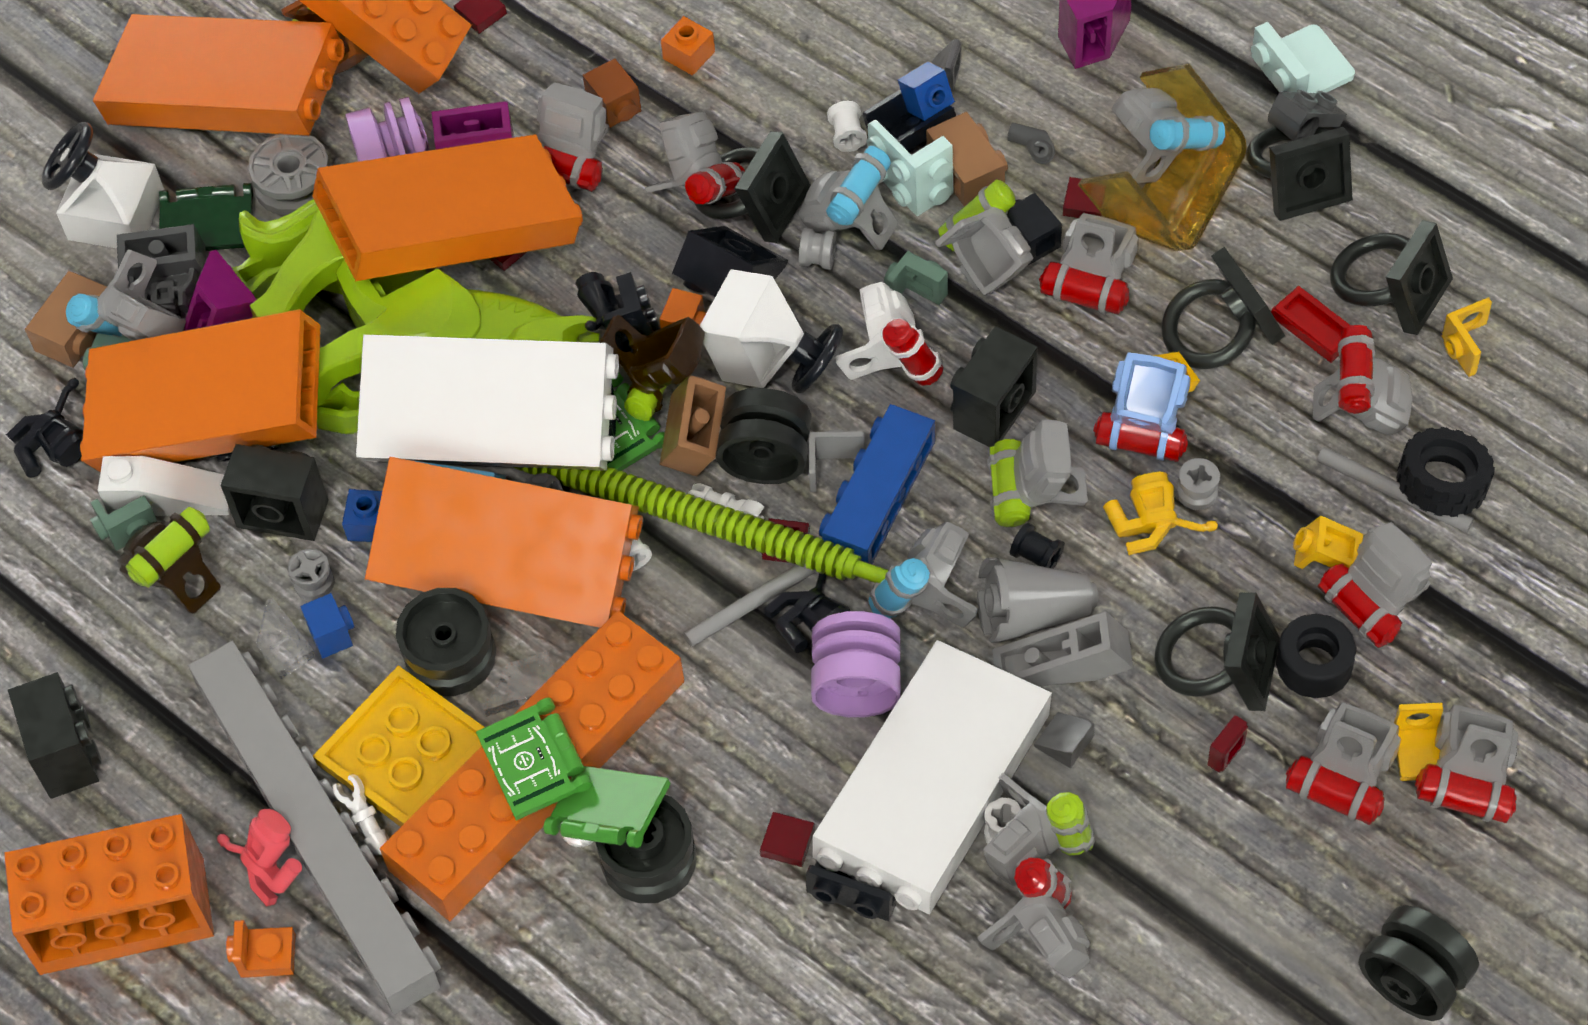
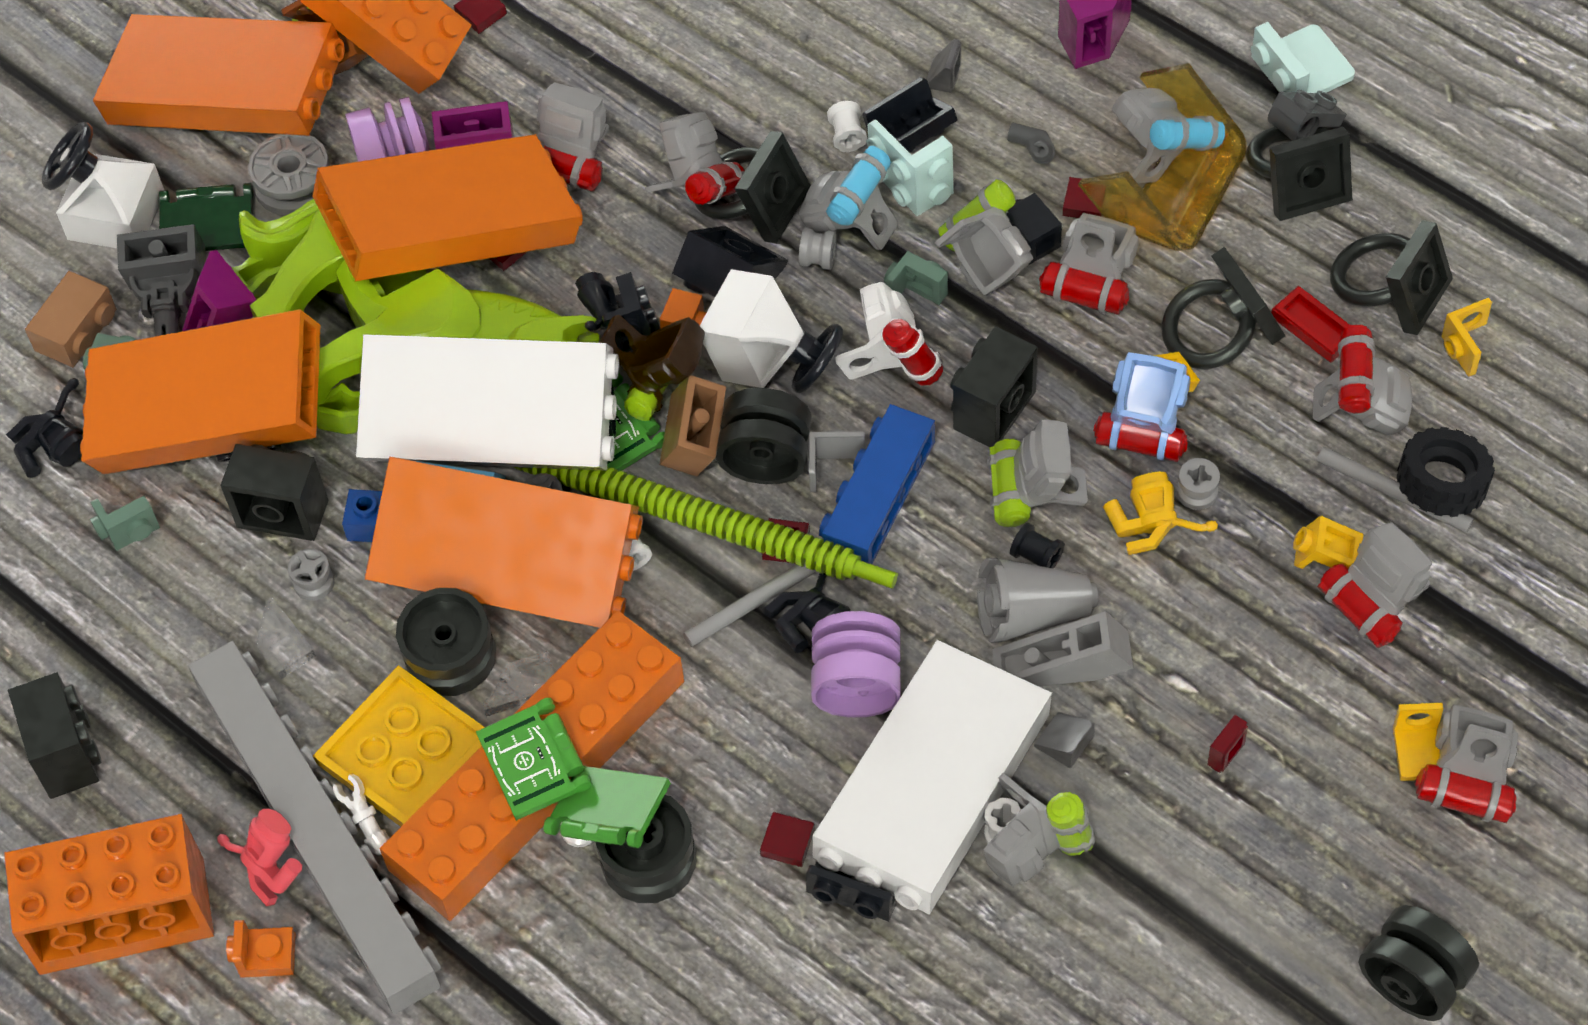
(124, 309): light grey piece -> none
(165, 485): white slope -> none
(166, 552): piece -> none
(328, 625): blue plate -> none
(616, 88): dark orange brick -> none
(688, 45): orange plate -> none
(727, 499): white piece -> none
(923, 578): light grey piece -> none
(926, 91): blue plate -> none
(973, 156): medium nougat brick -> none
(1044, 917): light grey piece -> none
(1247, 652): pearl dark grey tile -> none
(1322, 633): black tyre -> none
(1347, 763): light grey piece -> none

